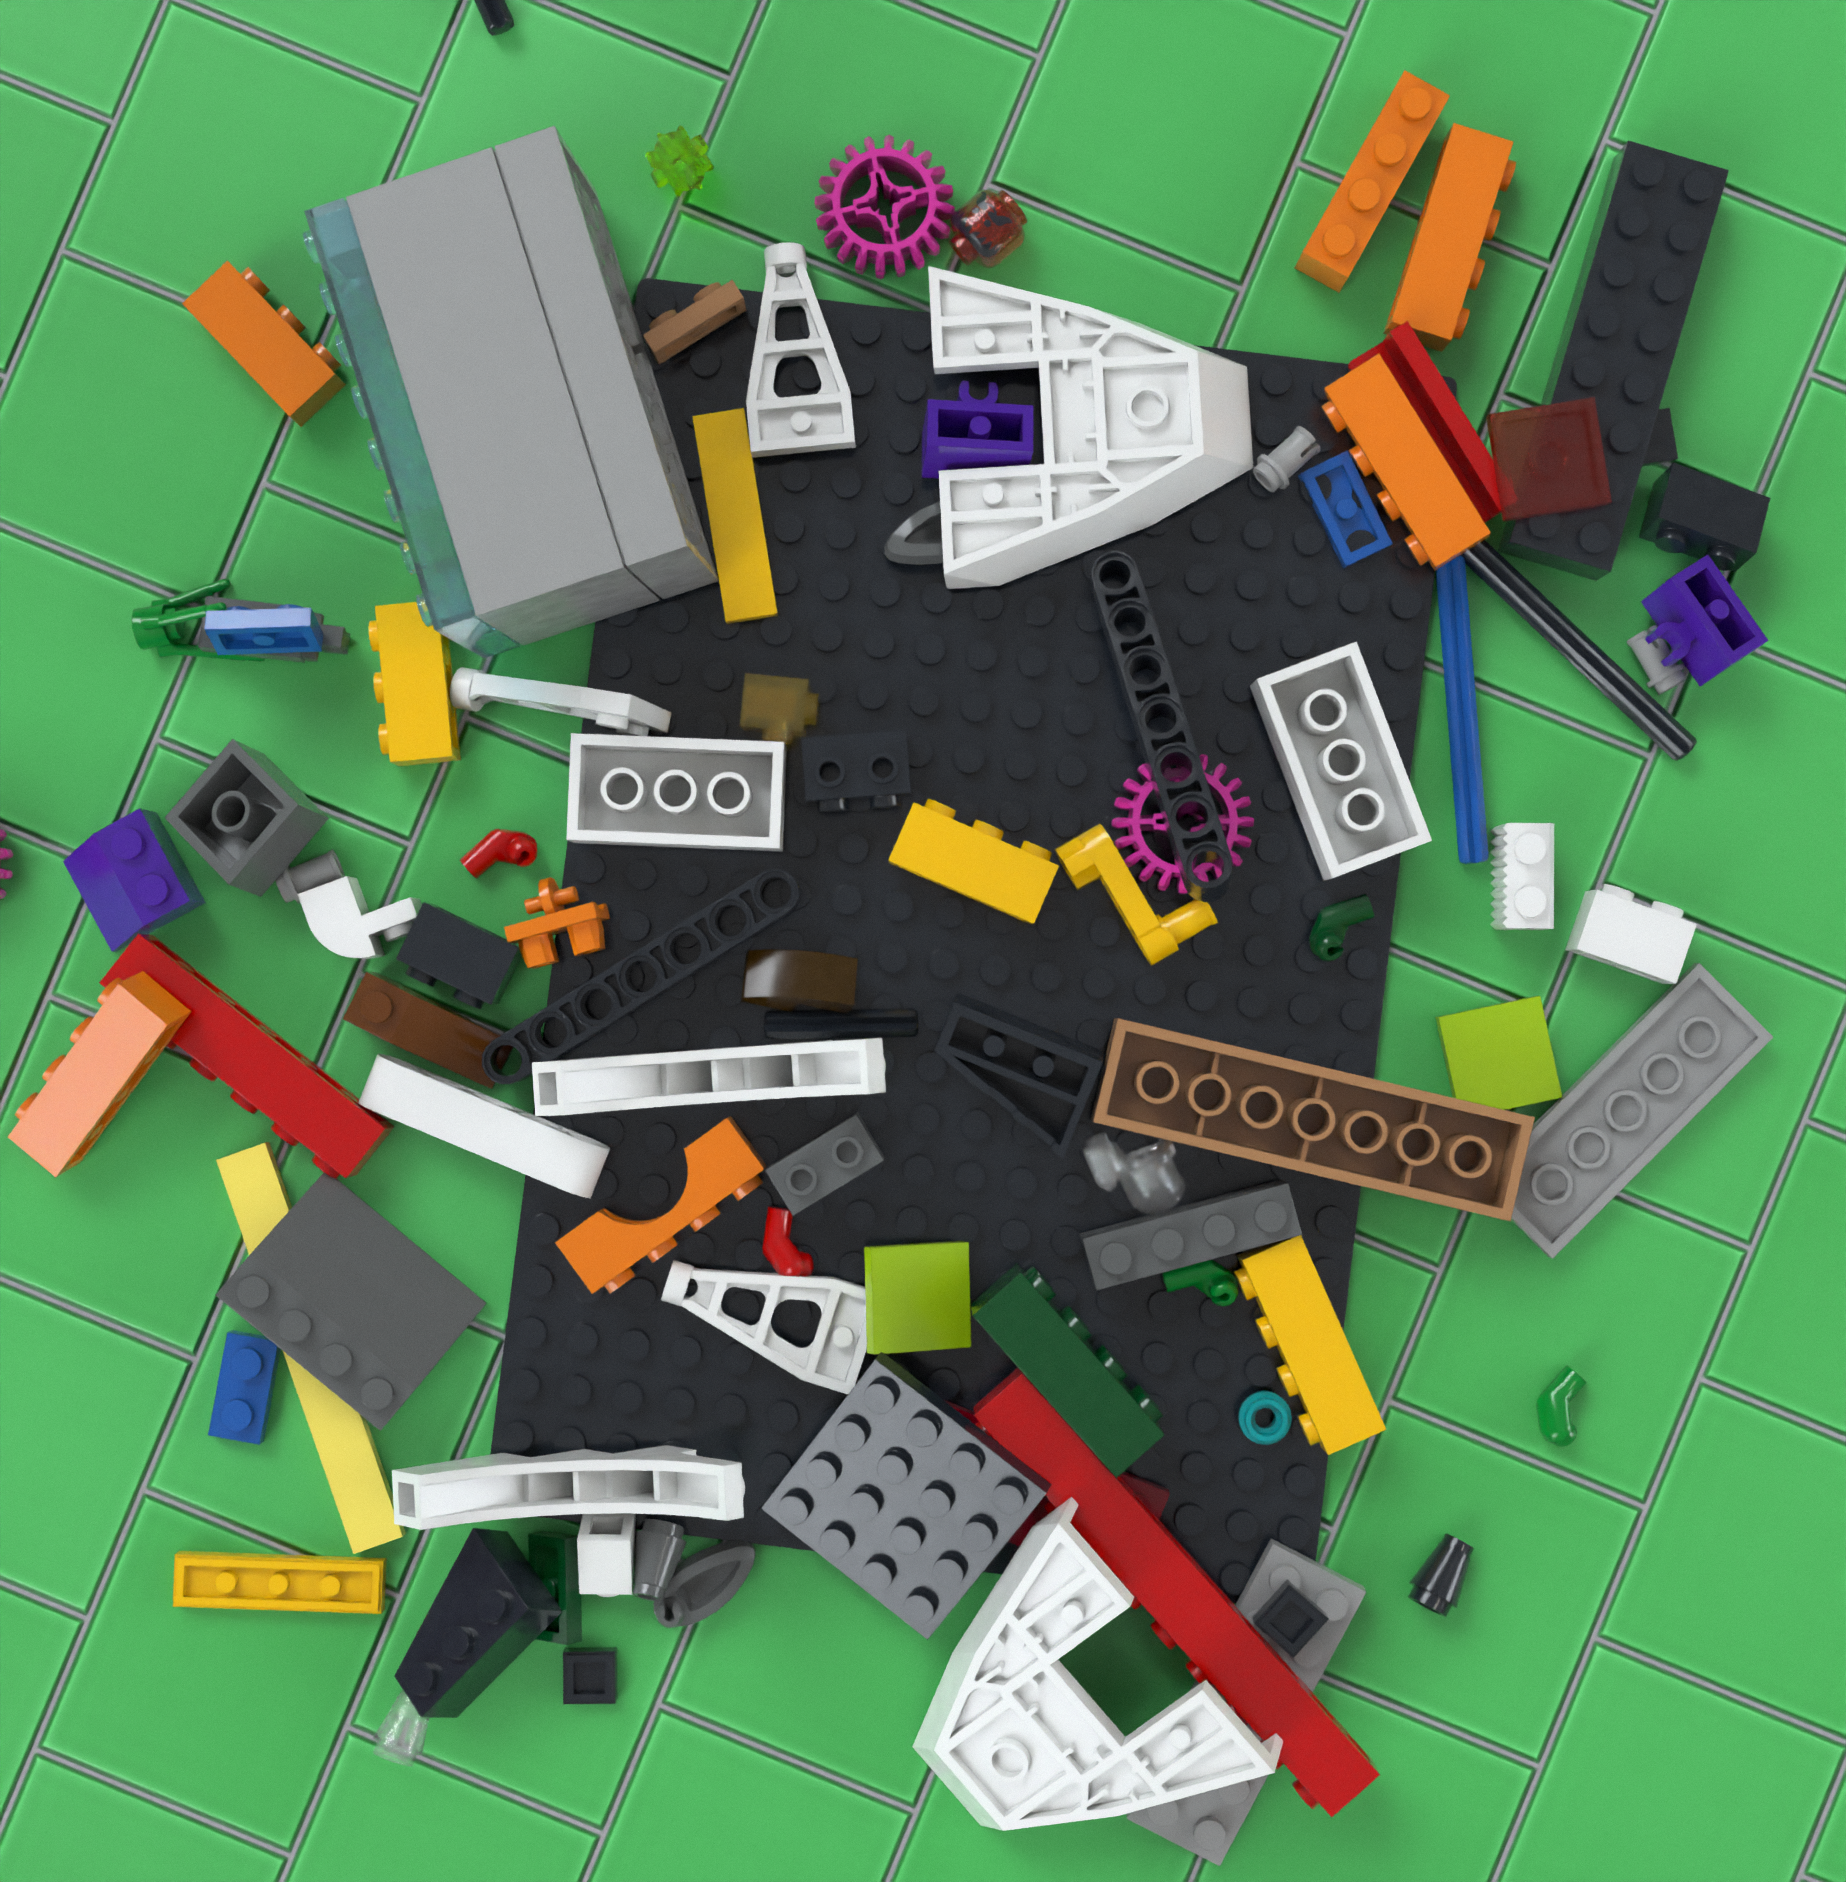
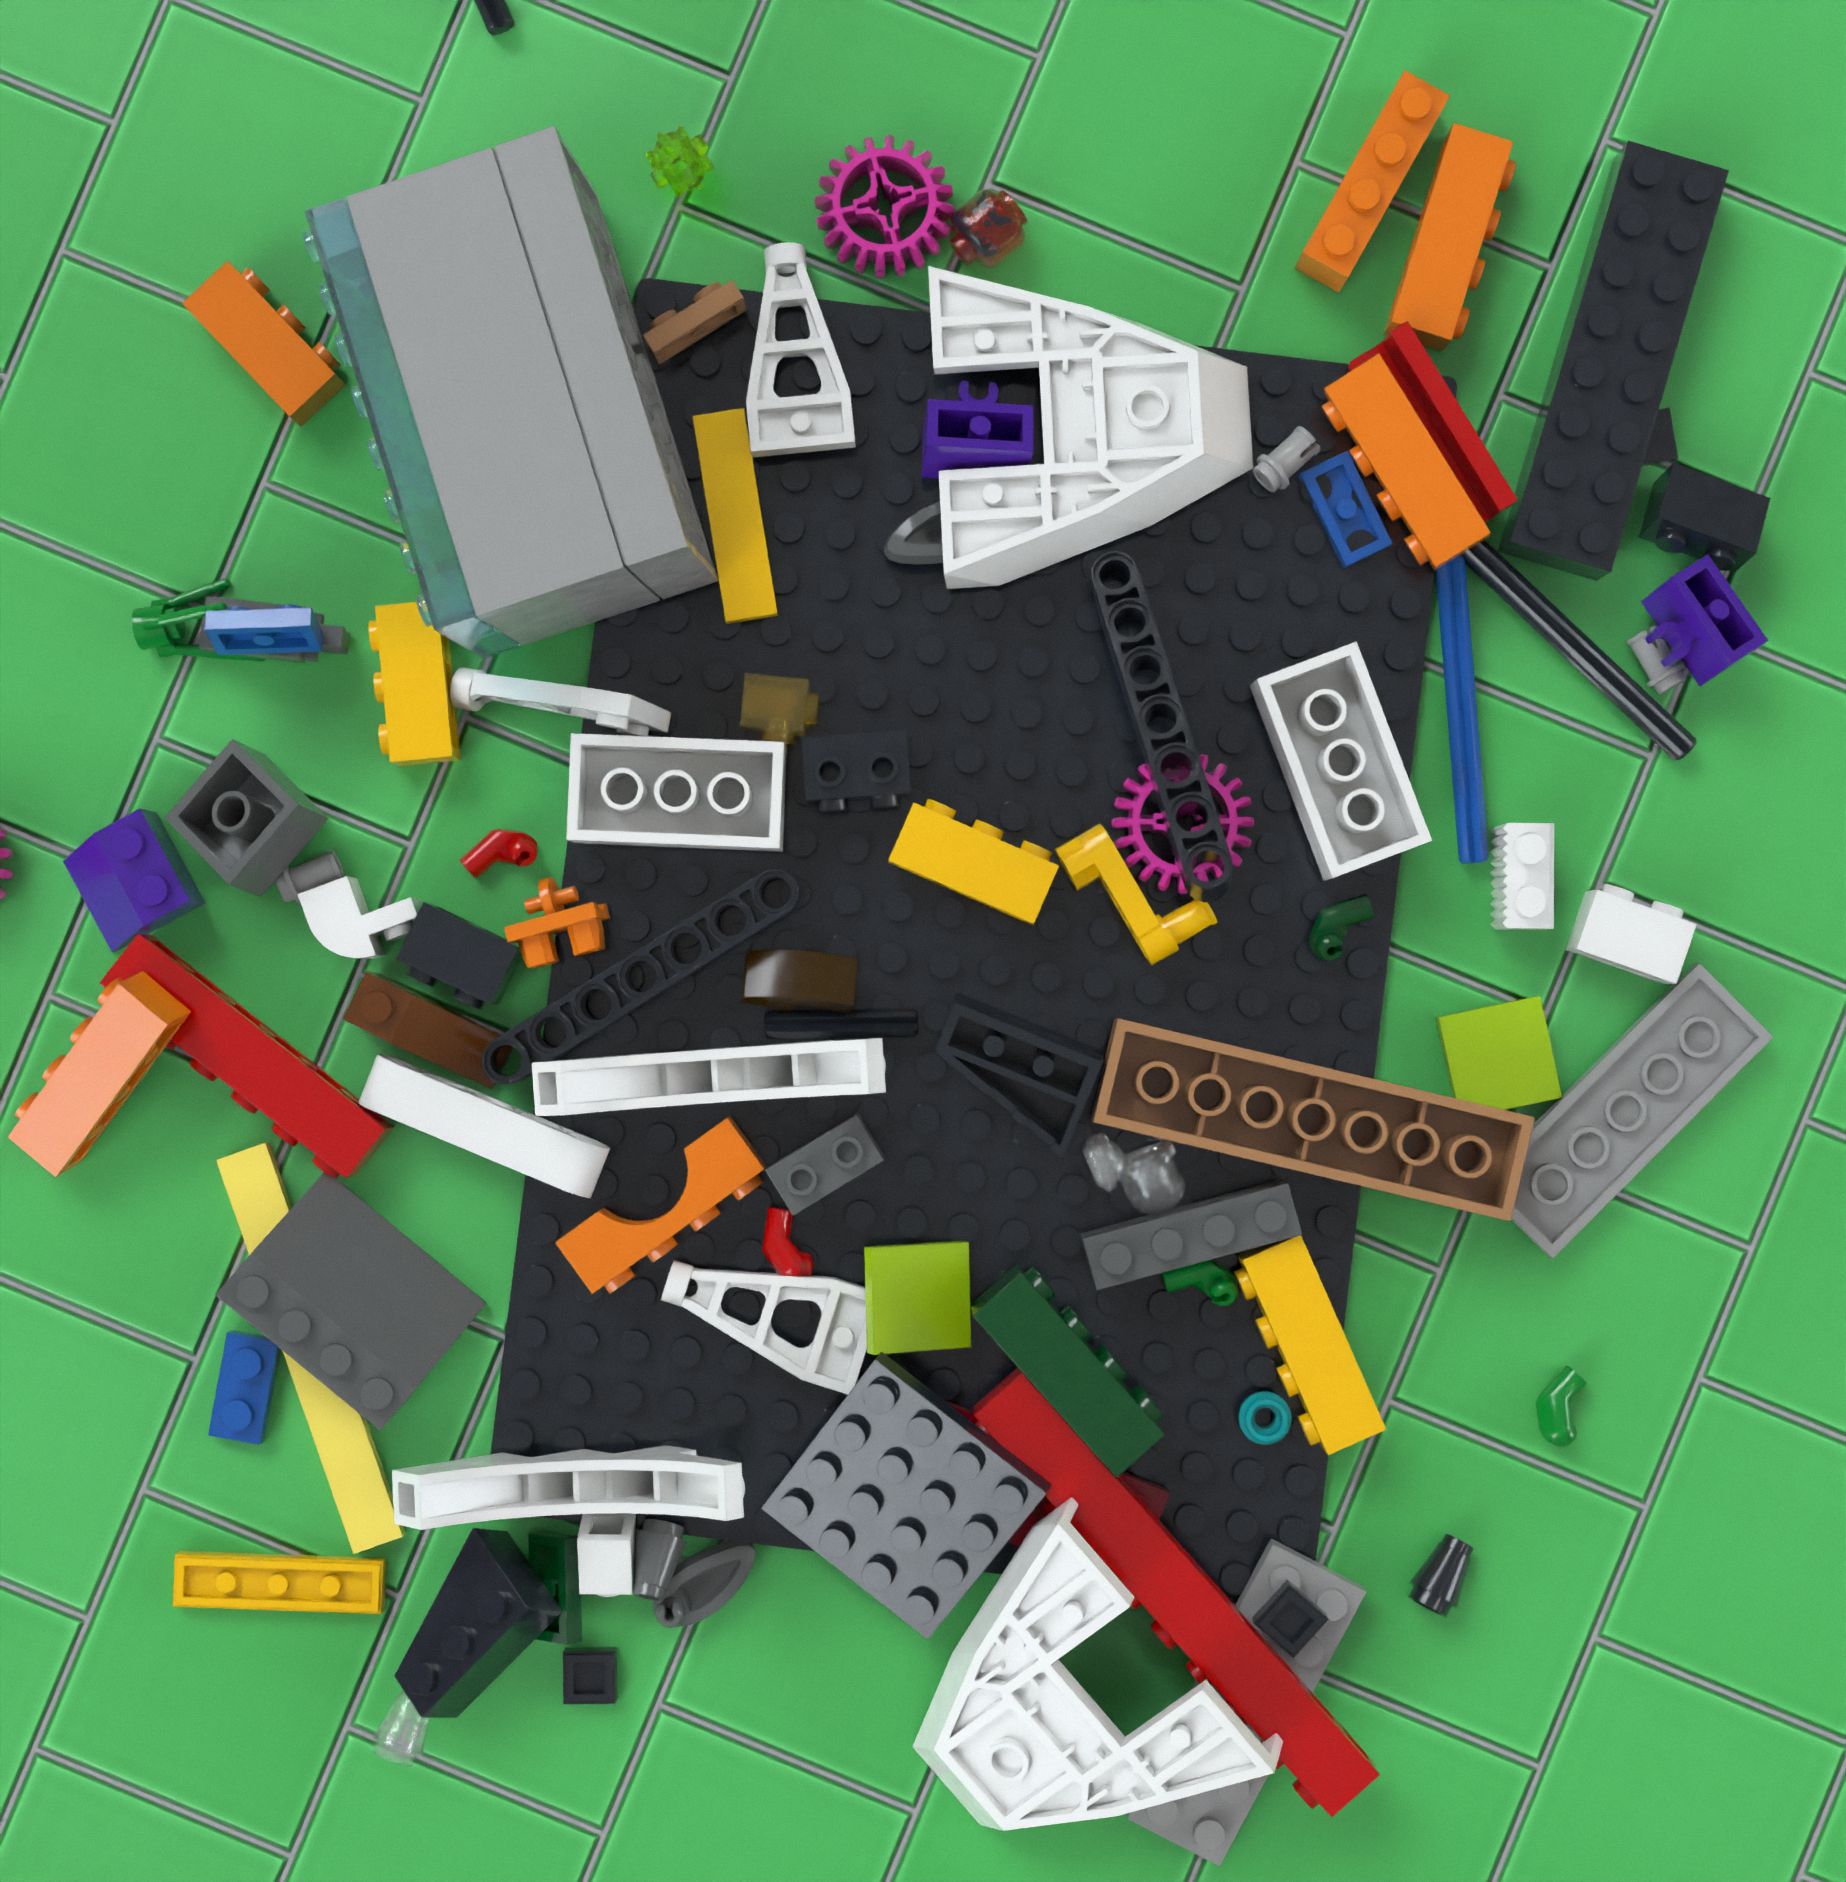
(1548, 459): clear red tile -> none

